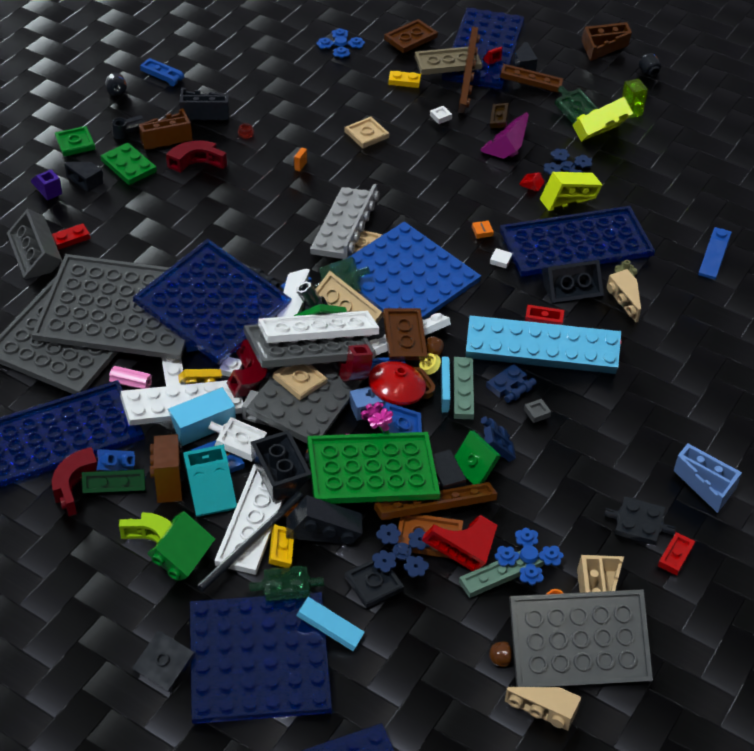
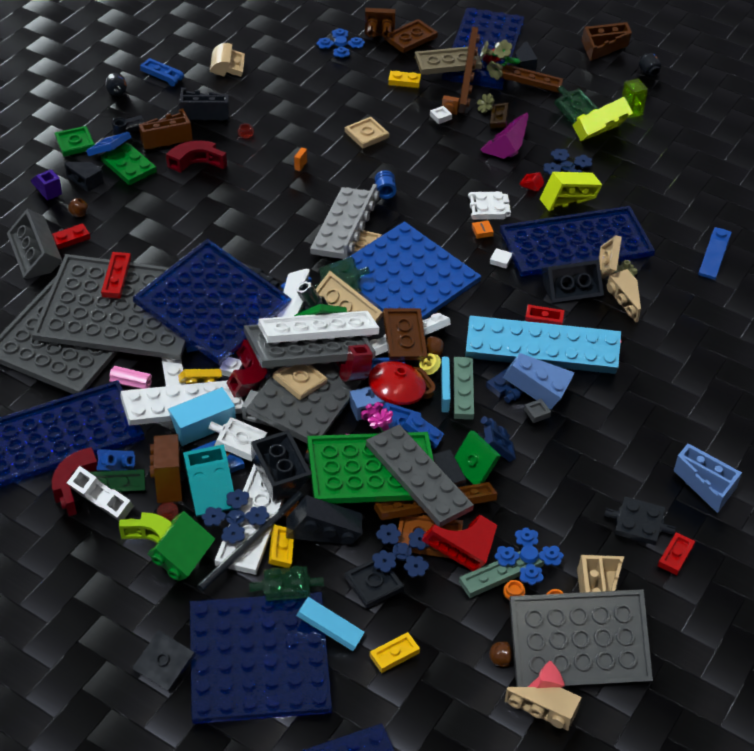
(77, 207): none -> reddish brown piece
(99, 494): none -> white arch
(108, 144): none -> blue plate
(116, 275): none -> red plate
(168, 510): none -> clear red plate
(226, 60): none -> tan brick
(235, 517): none -> dark blue plant
(379, 22): none -> reddish brown plate
(385, 184): none -> blue piece
(394, 652): none -> yellow plate
(416, 423): none -> blue plate
(419, 475): none -> dark grey plate
(451, 104): none -> dark orange plate
(486, 103): none -> olive plant
(489, 205): none -> white plate
(501, 50): none -> olive plant
(514, 588): none -> orange plate
(538, 379): none -> medium blue wedge
(548, 677): none -> coral tile
(609, 256): none -> tan tile

